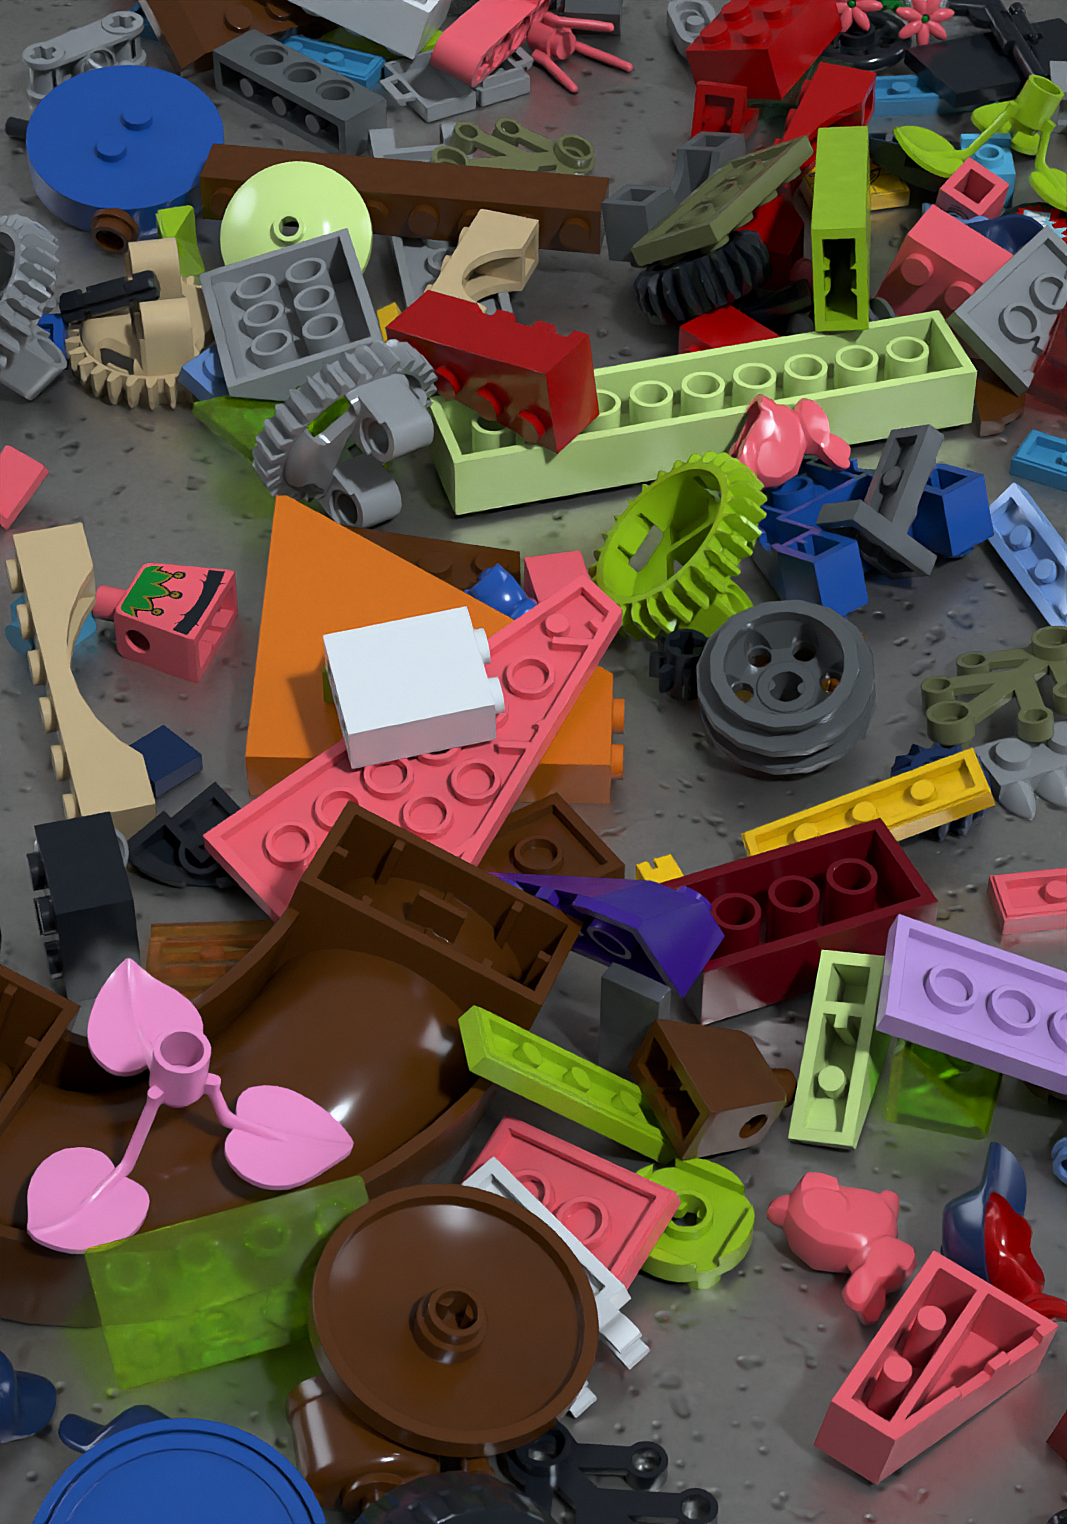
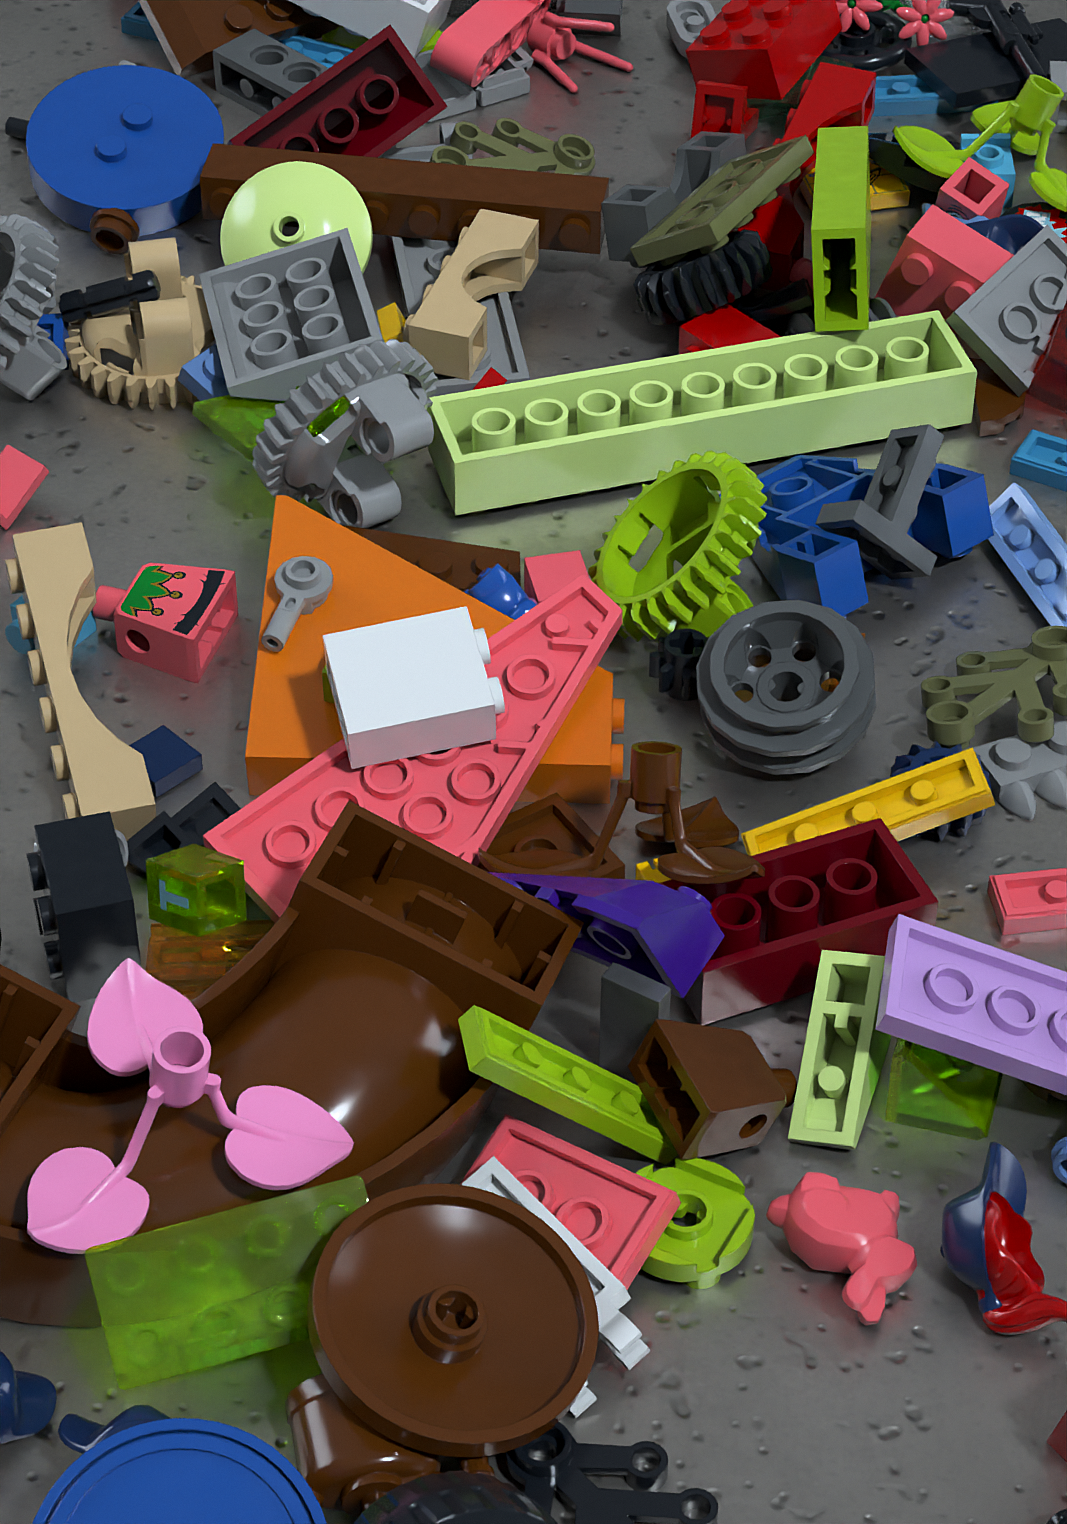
(83, 50): light grey piece -> none
(180, 223): lime slope -> none
(196, 889): none -> clear neon green brick
(302, 587): none -> light grey plate
(354, 106): none -> dark red slope
(504, 369): red wedge -> none
(656, 790): none -> reddish brown plant
(779, 438): coral animal -> none
(931, 1368): coral wedge -> none

